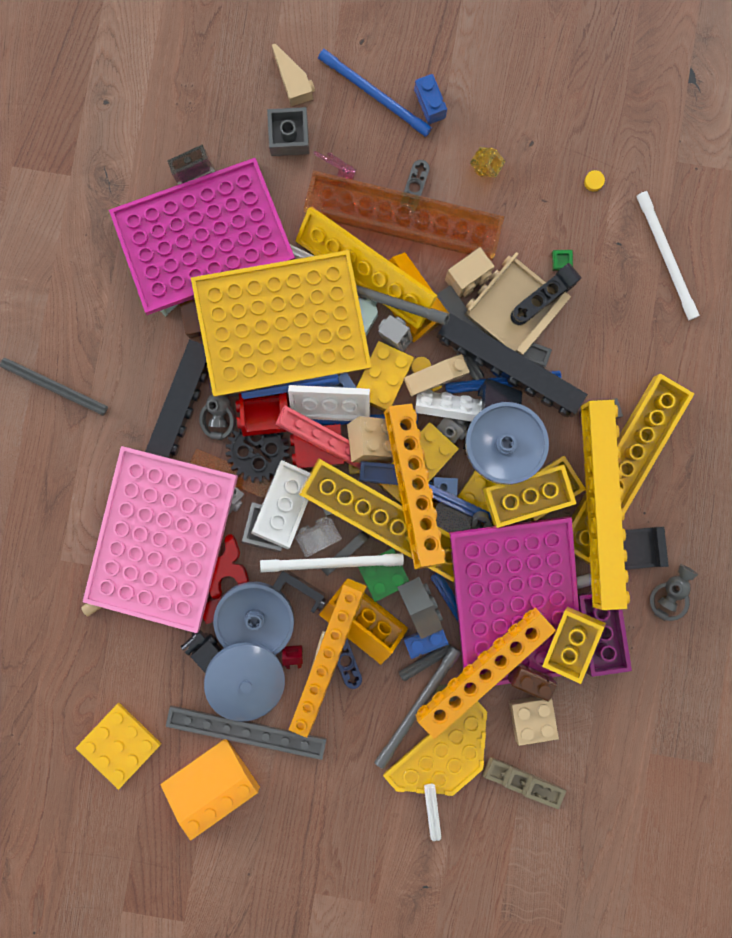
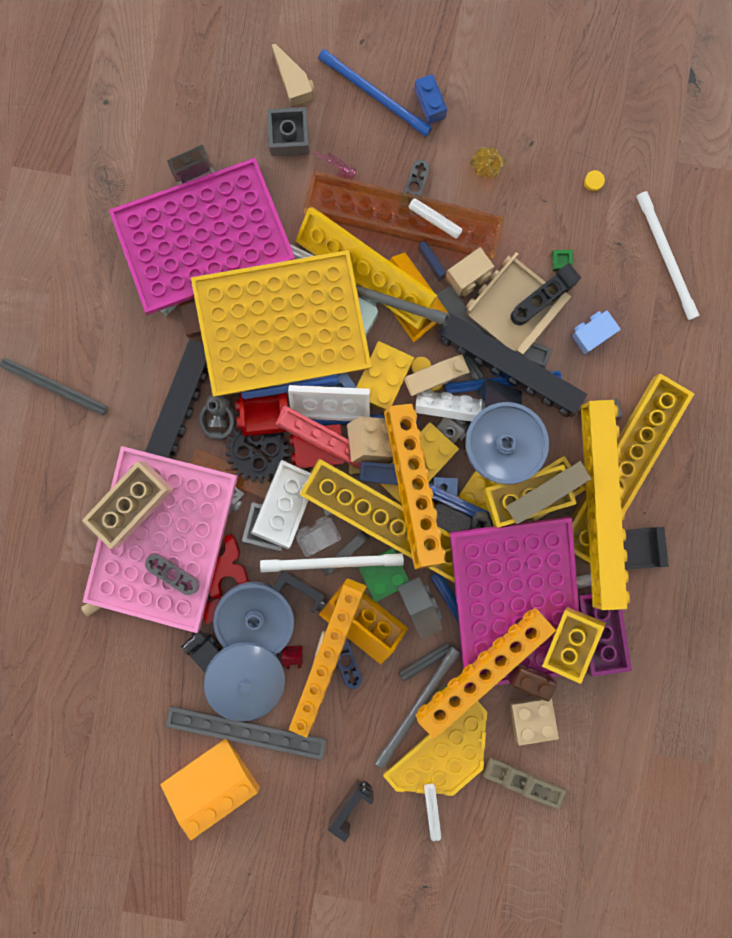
(118, 746): yellow plate -> none
(127, 504): none -> tan brick
(162, 562): none -> dark grey beam
(337, 822): none -> black panel
(395, 333): light grey brick -> none
(422, 646): blue brick -> none
(432, 260): none -> dark blue tile
(435, 218): none -> white axle
(548, 492): none -> dark tan slope
(595, 332): none -> light blue brick
(669, 601): dark grey piece -> none

